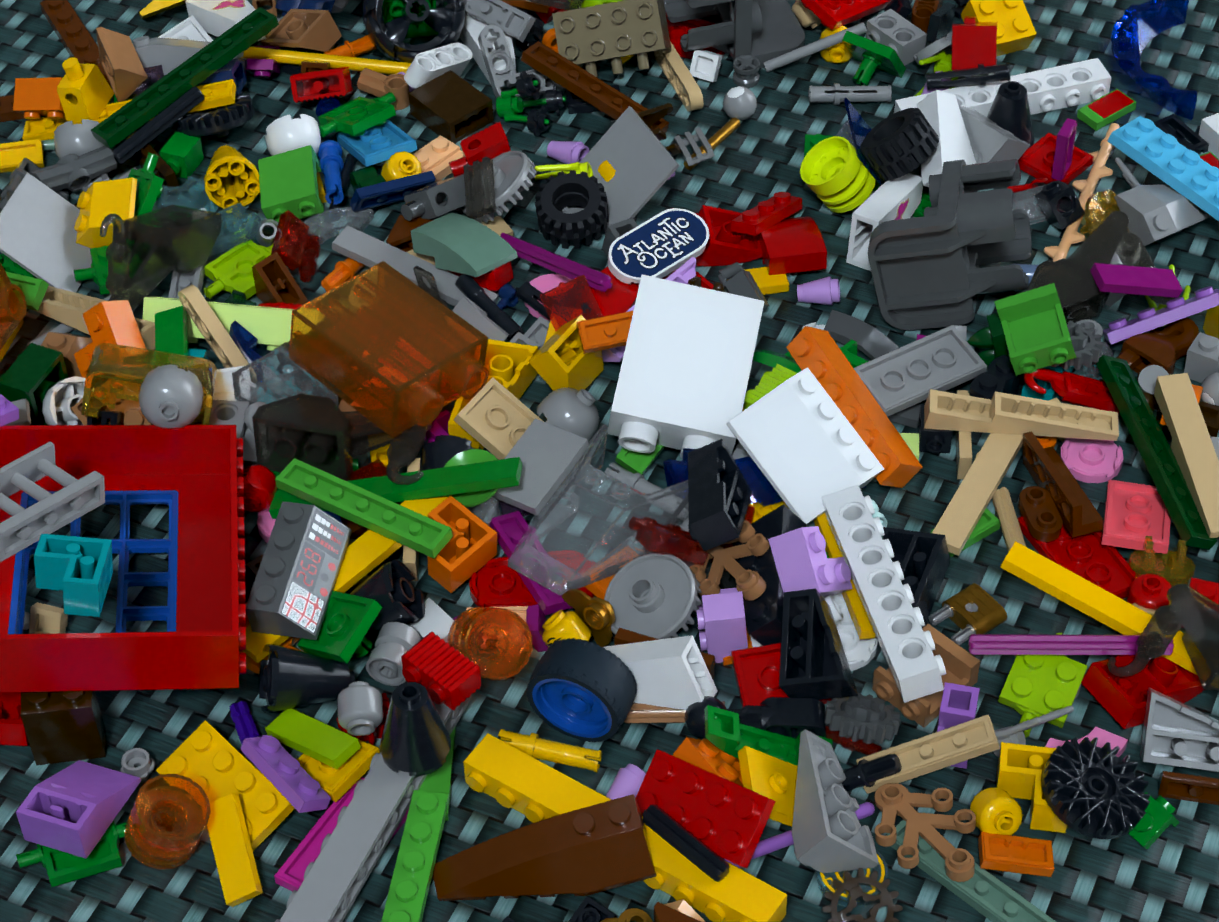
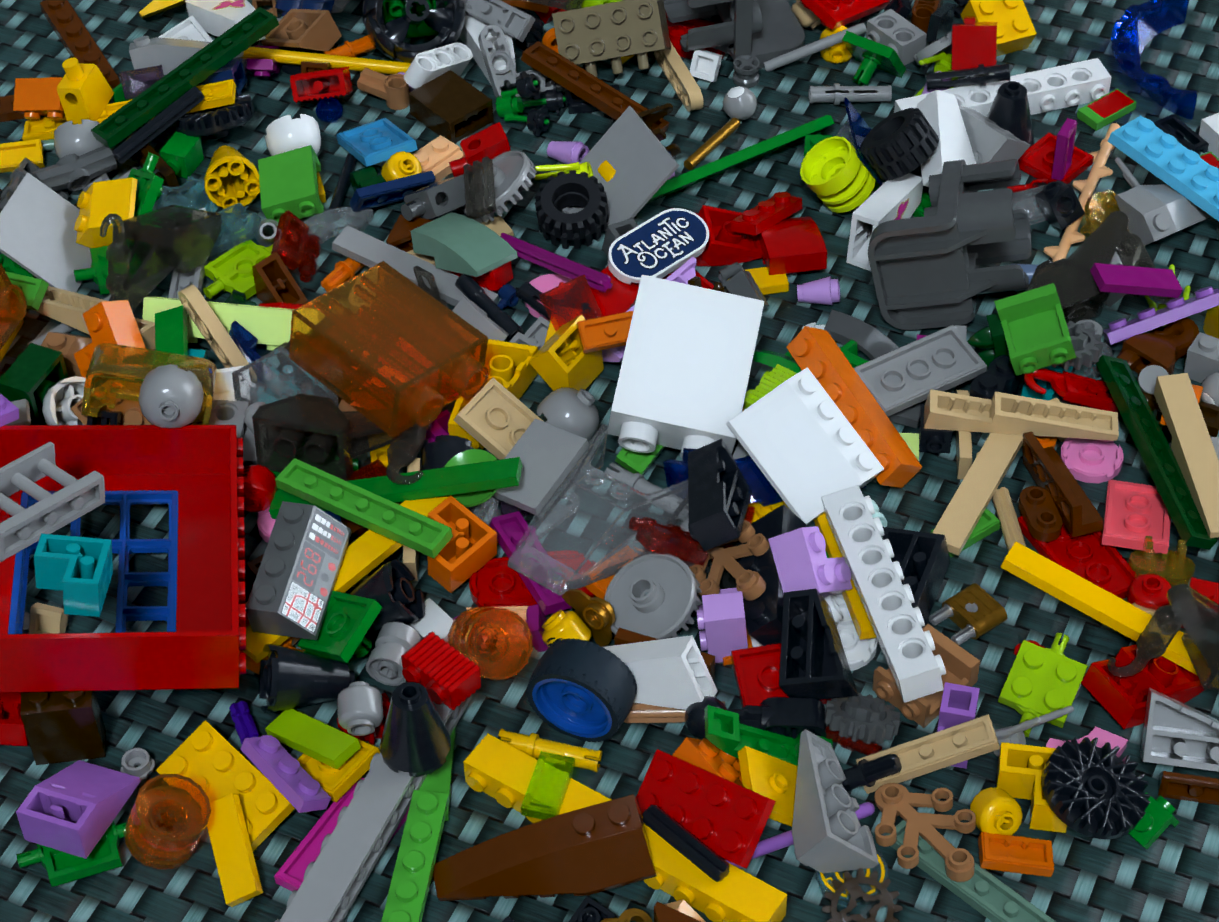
(120, 62): medium nougat slope -> none
(331, 166): blue pin -> none
(358, 115): green plate -> none
(548, 786): none -> clear neon green tile
(626, 782): lavender cone -> none
(691, 139): light grey tile -> none
(743, 156): none -> green tile
(1054, 644): magenta axle -> none

